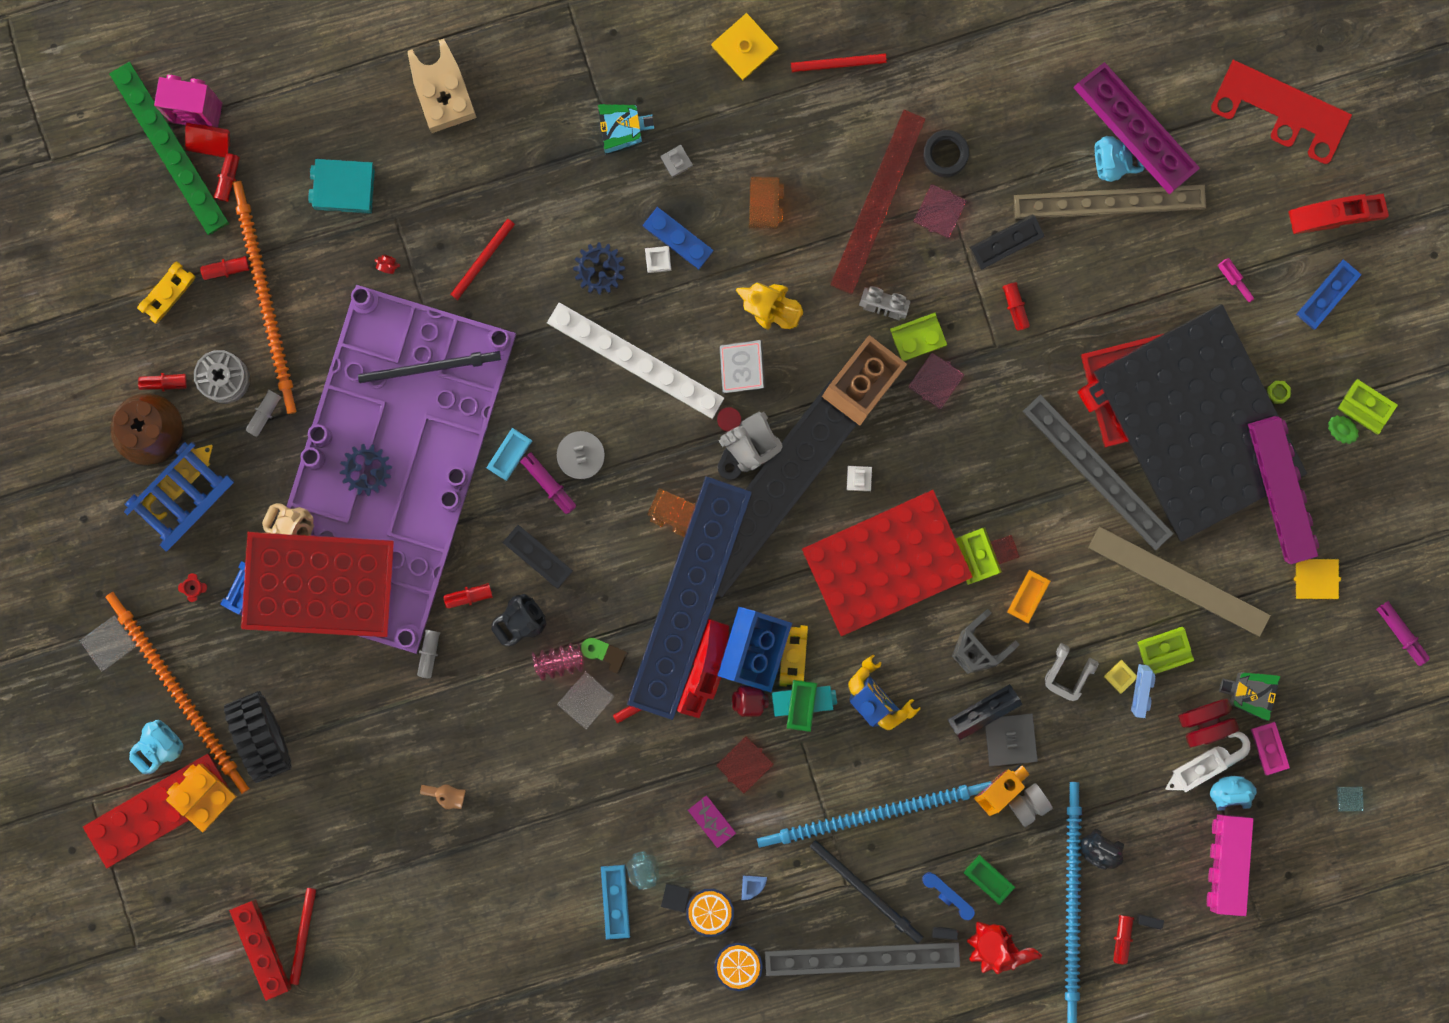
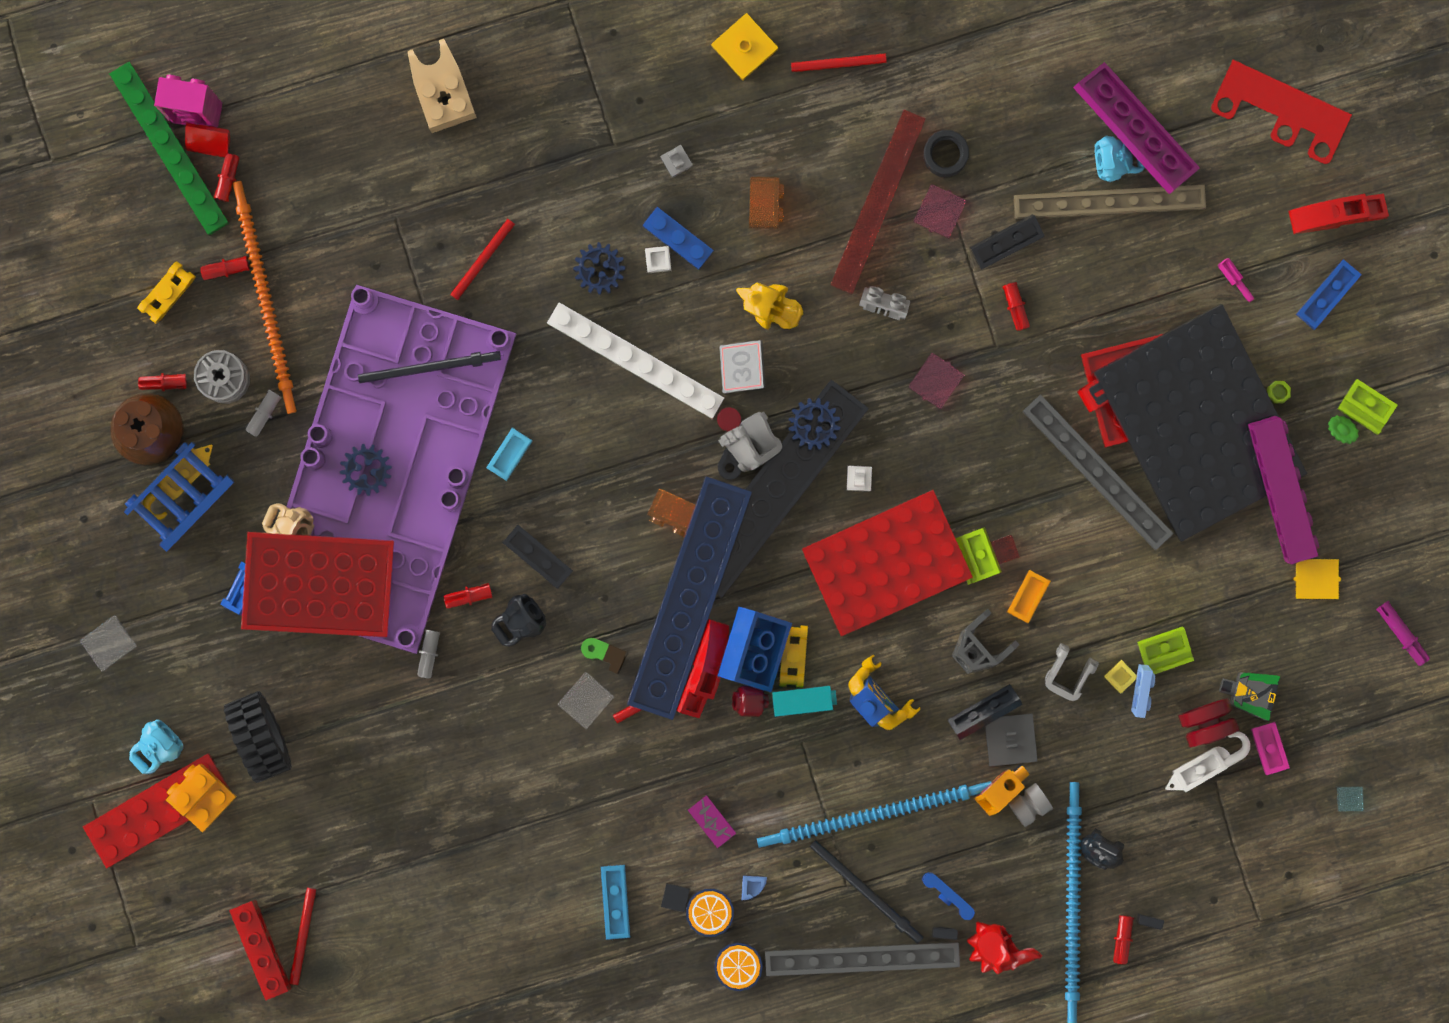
(126, 618): orange hose -> none
(192, 594): red plate -> none
(342, 186): teal brick -> none
(386, 264): red plate -> none
(446, 795): medium nougat piece -> none
(547, 482): magenta axle -> none
(558, 662): clear pink piece -> none
(580, 455): light grey piece -> none
(622, 126): torso -> none
(643, 870): clear light blue head -> none
(744, 764): clear red piece -> none
(801, 705): green tile -> none
(802, 431): none -> dark blue gear
(864, 380): medium nougat brick -> none
(918, 337): lime plate -> none
(989, 879): green tile -> none
(1179, 581): dark tan tile -> none
(1230, 865): dark pink brick -> none
(1232, 792): medium azure piece -> none

